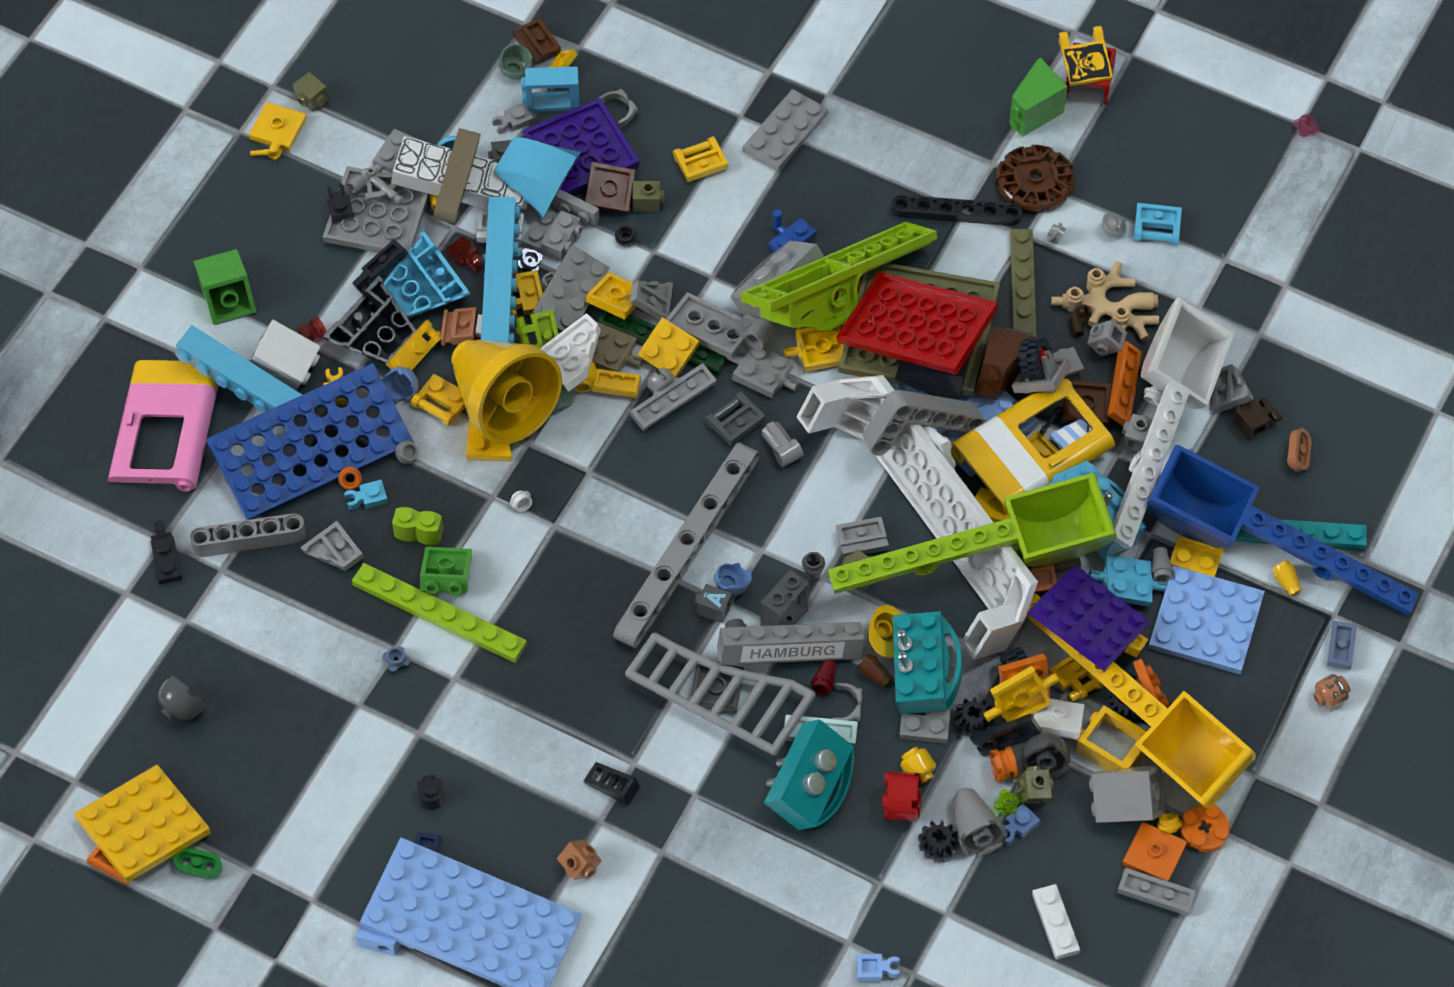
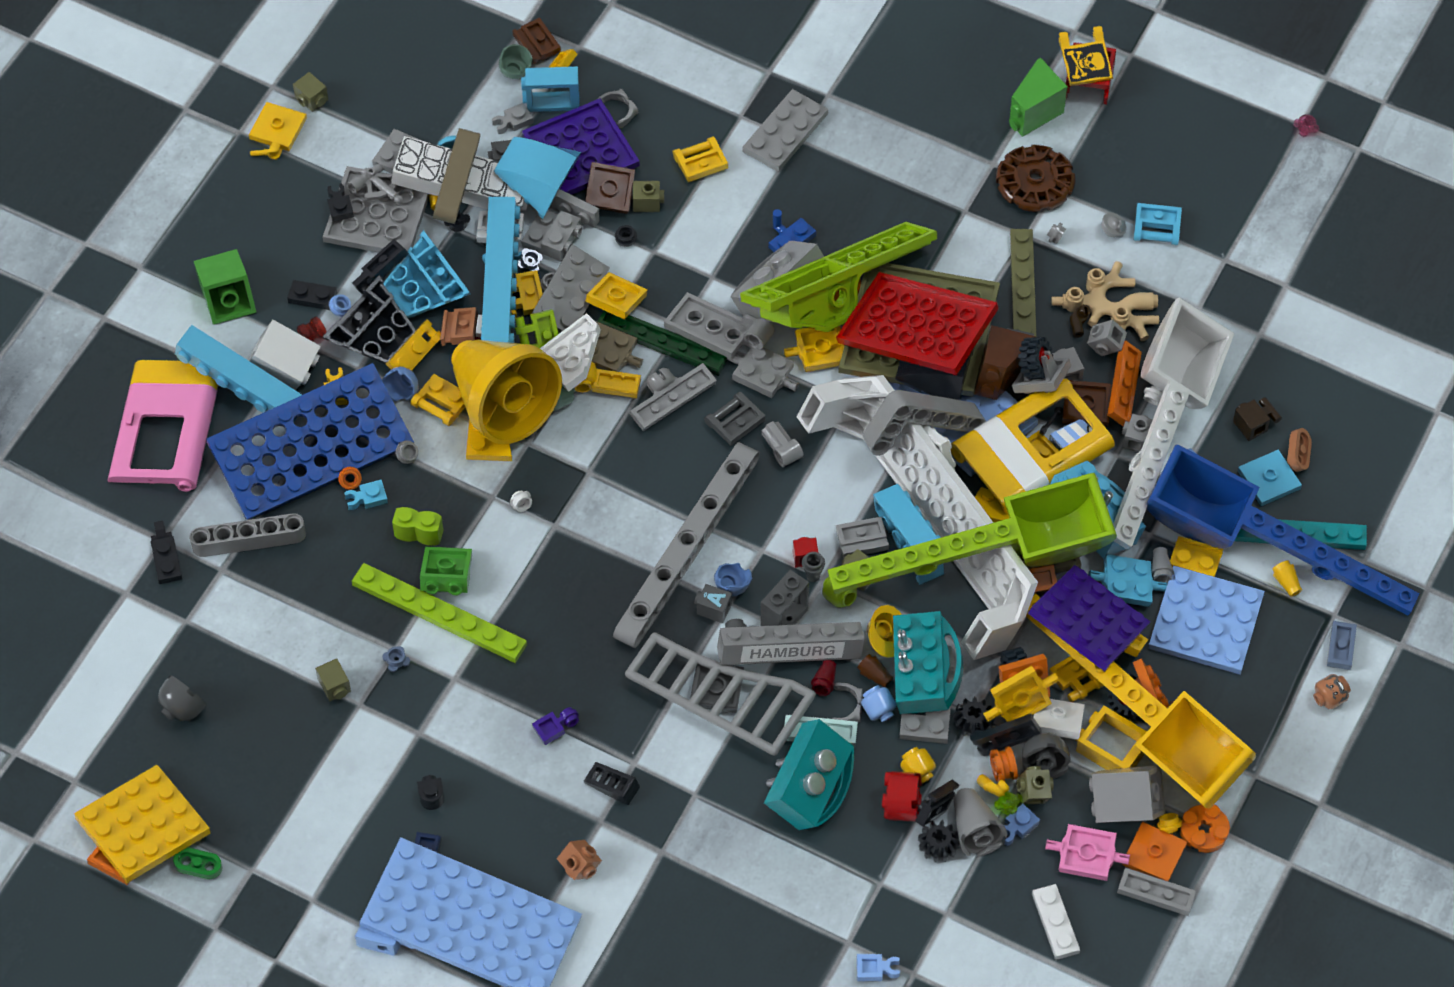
(311, 294): none -> black plate
(333, 680): none -> olive brick
(334, 547): light grey wing -> none
(342, 301): none -> light blue plate
(459, 225): none -> black plate
(465, 252): clear red plate -> none
(551, 728): none -> dark purple plate
(652, 298): light grey wing -> none
(668, 347): yellow plate -> none
(802, 547): none -> red plate
(840, 599): none -> lime head
(878, 703): none -> light blue head
(905, 523): none -> medium azure wedge
(937, 804): none -> black plate
(956, 213): black beam -> none
(989, 786): none -> yellow arm
(1087, 852): none -> bright pink plate
(1230, 390): light grey wing -> none
(1272, 476): none -> medium azure plate

